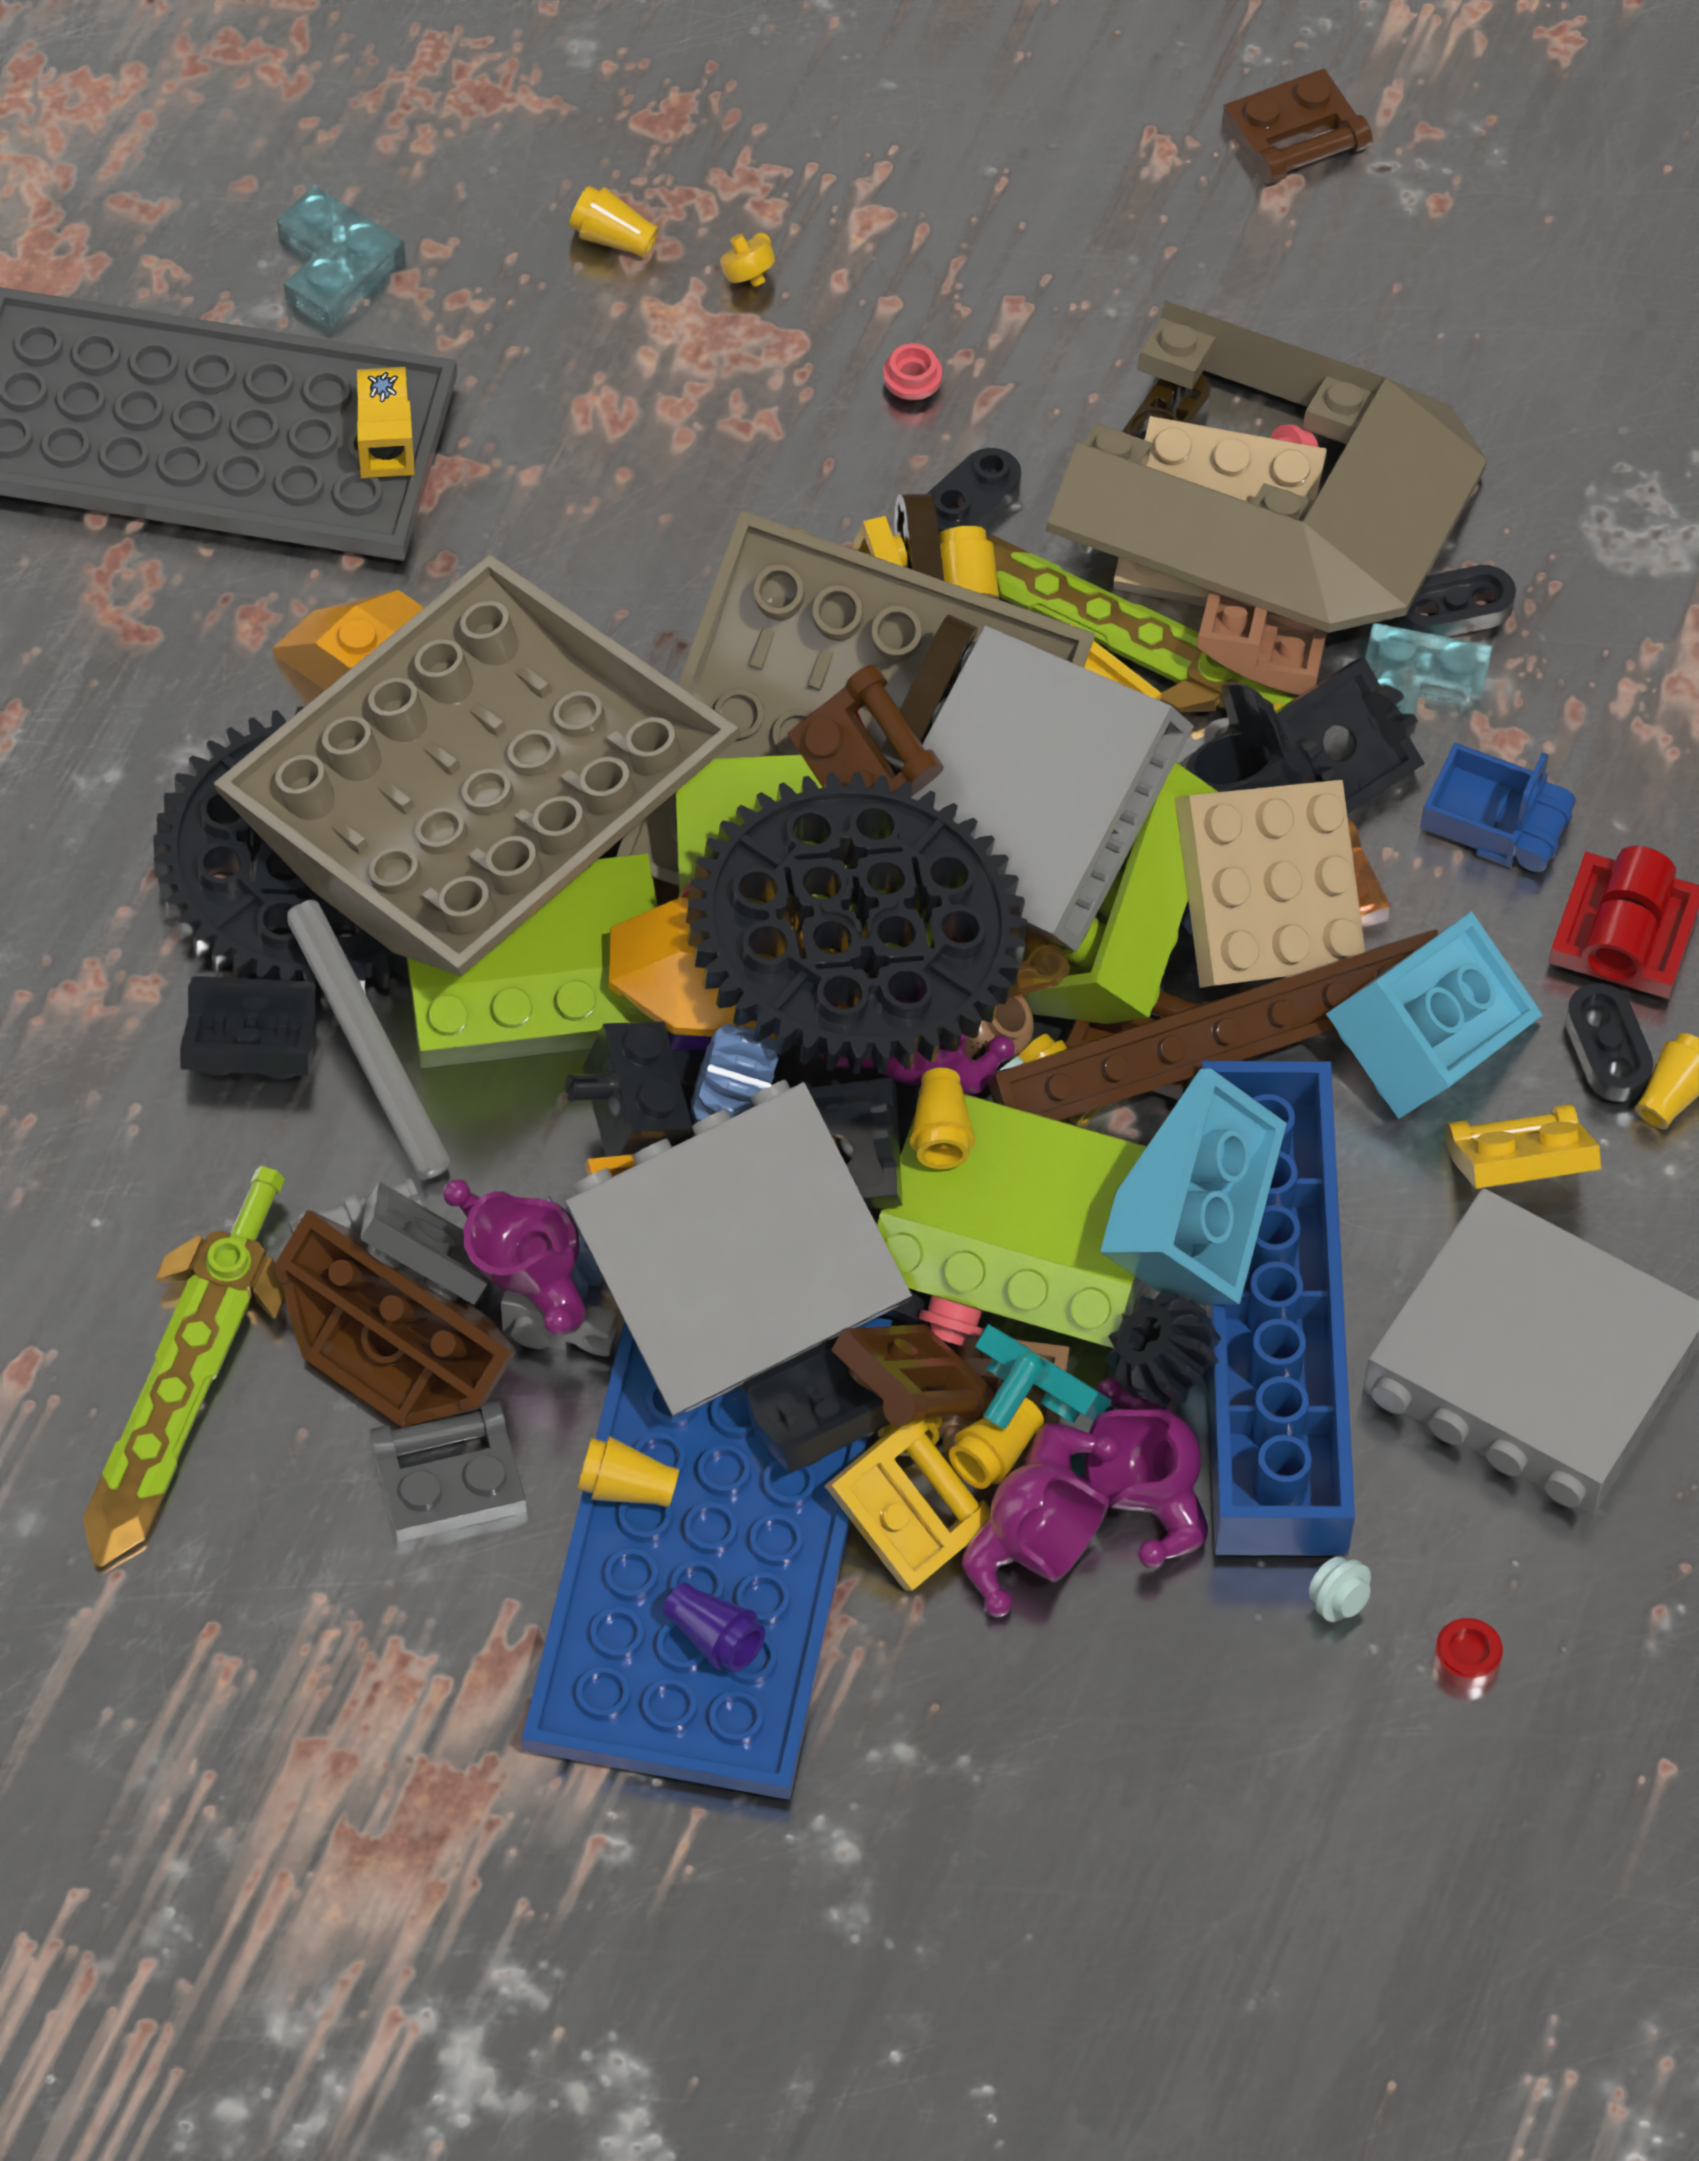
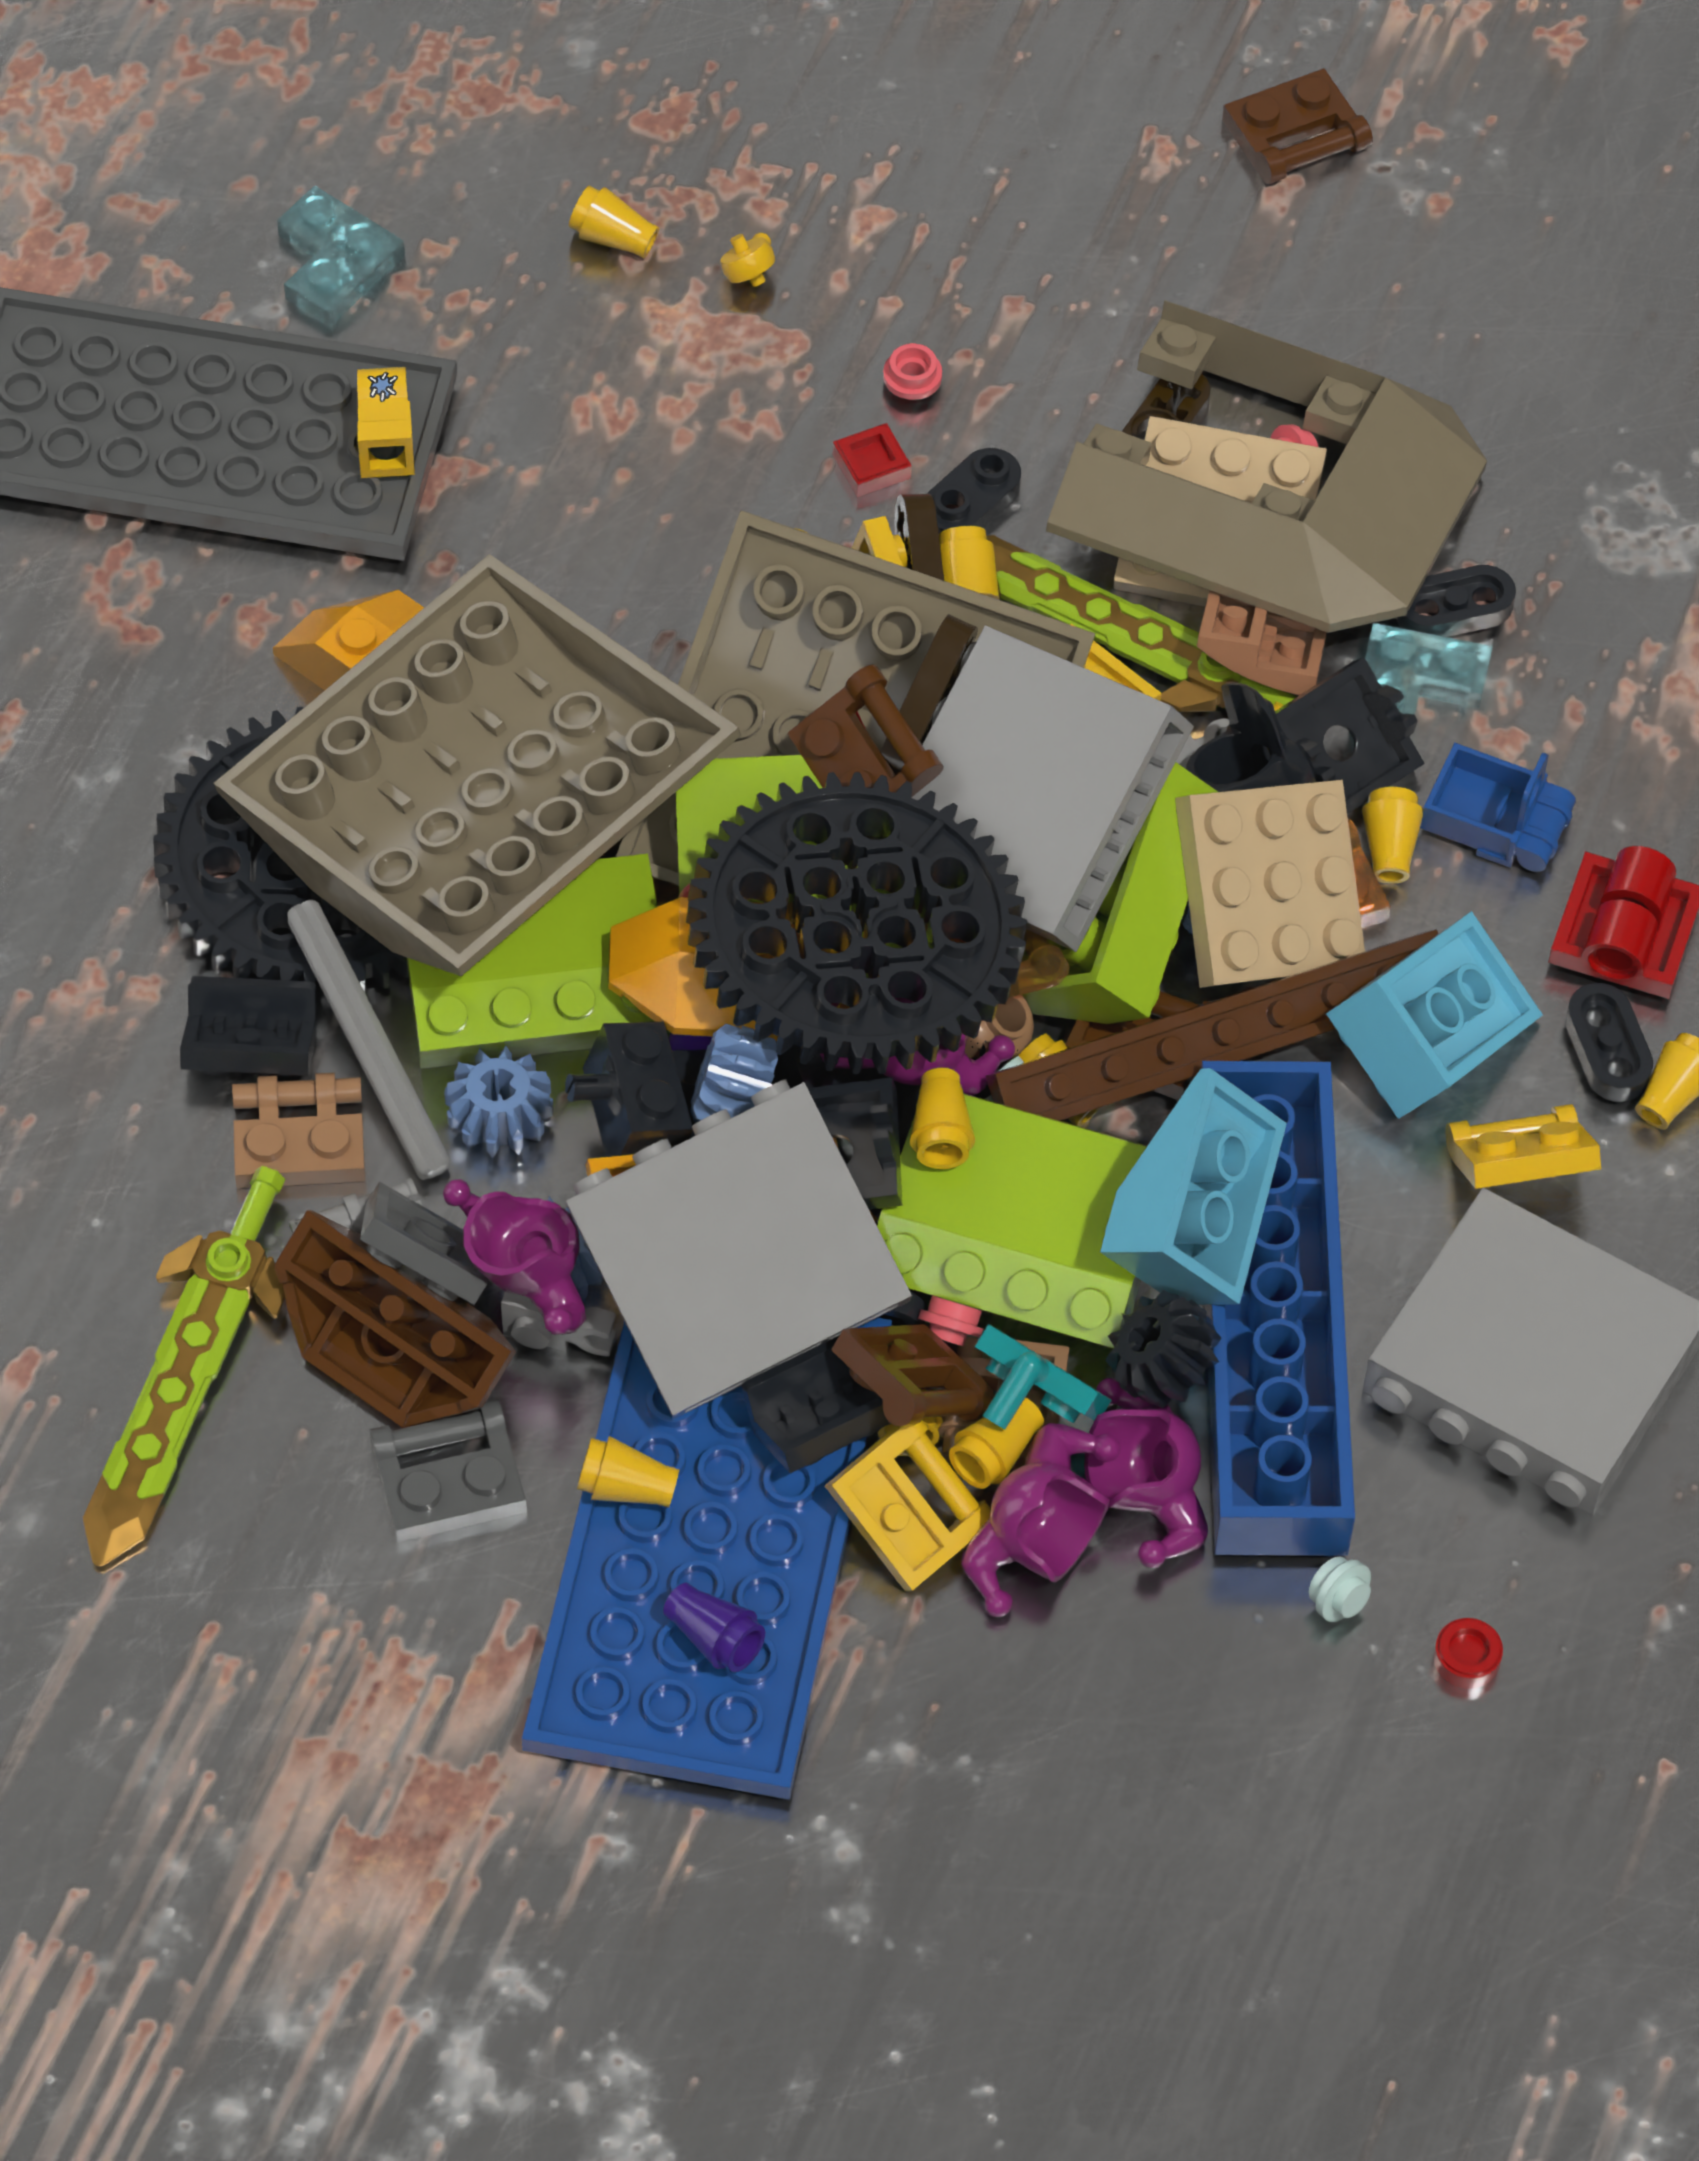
(300, 1148): none -> medium nougat plate
(499, 1101): none -> medium blue gear
(872, 460): none -> red tile
(1392, 828): none -> yellow cone

